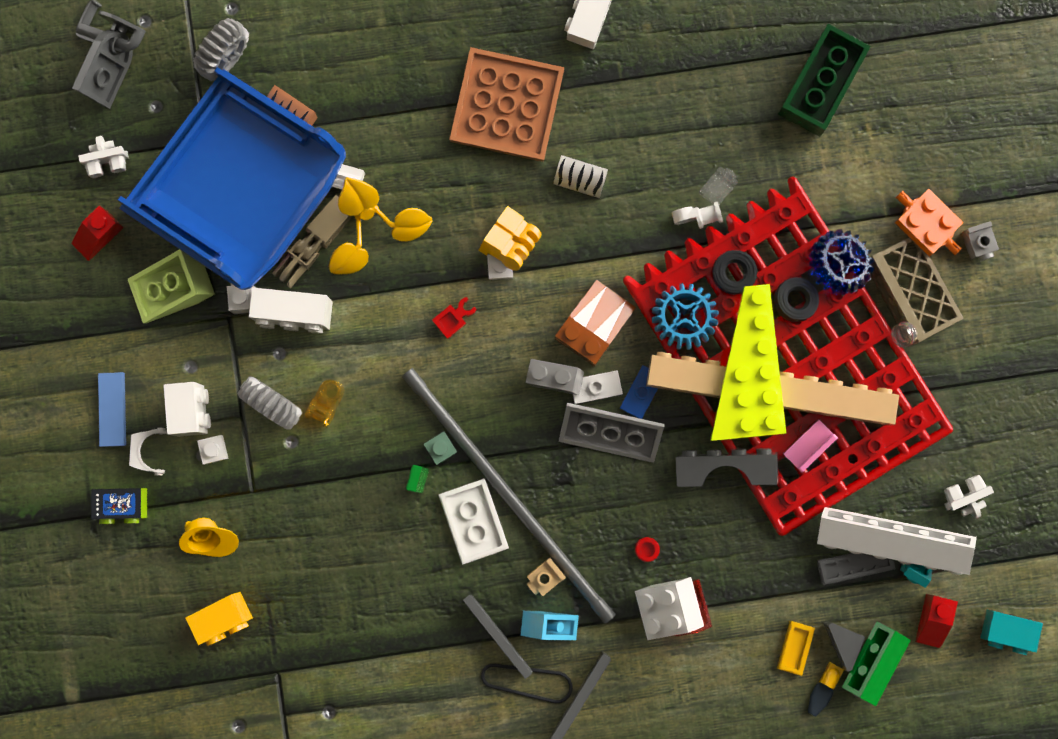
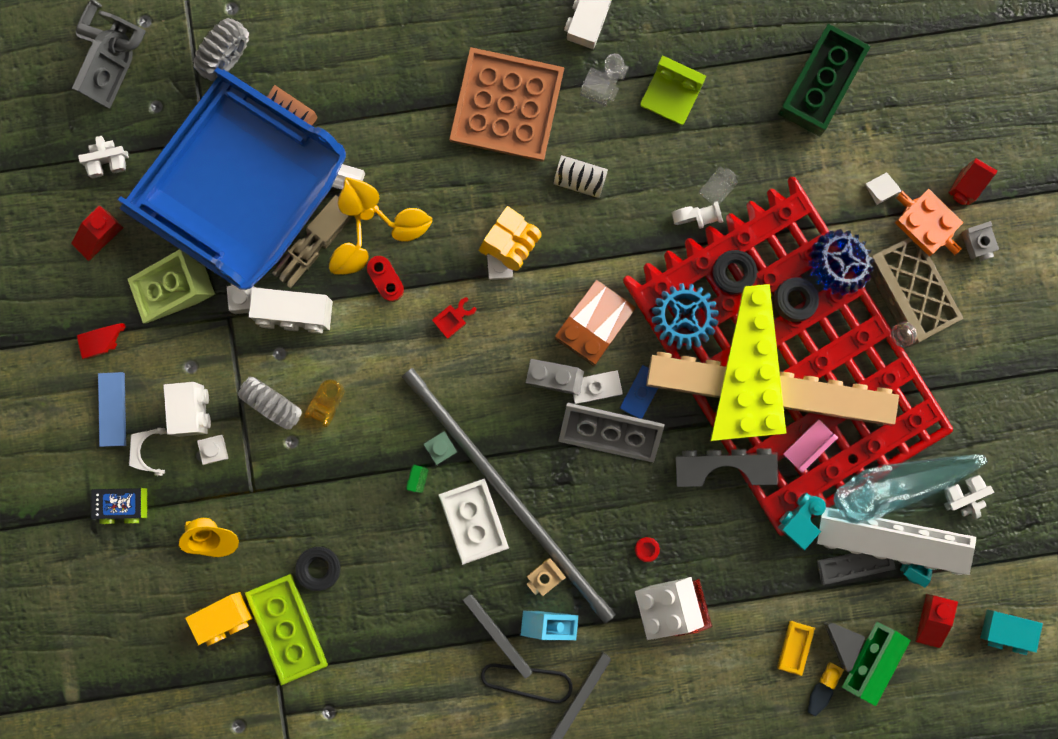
(99, 340): none -> red slope
(286, 629): none -> lime tile
(304, 561): none -> black tyre
(385, 278): none -> red plate
(602, 86): none -> clear brick
(673, 90): none -> lime bracket
(798, 523): none -> teal brick
(882, 188): none -> white slope
(895, 486): none -> clear light blue piece
(972, 182): none -> red slope

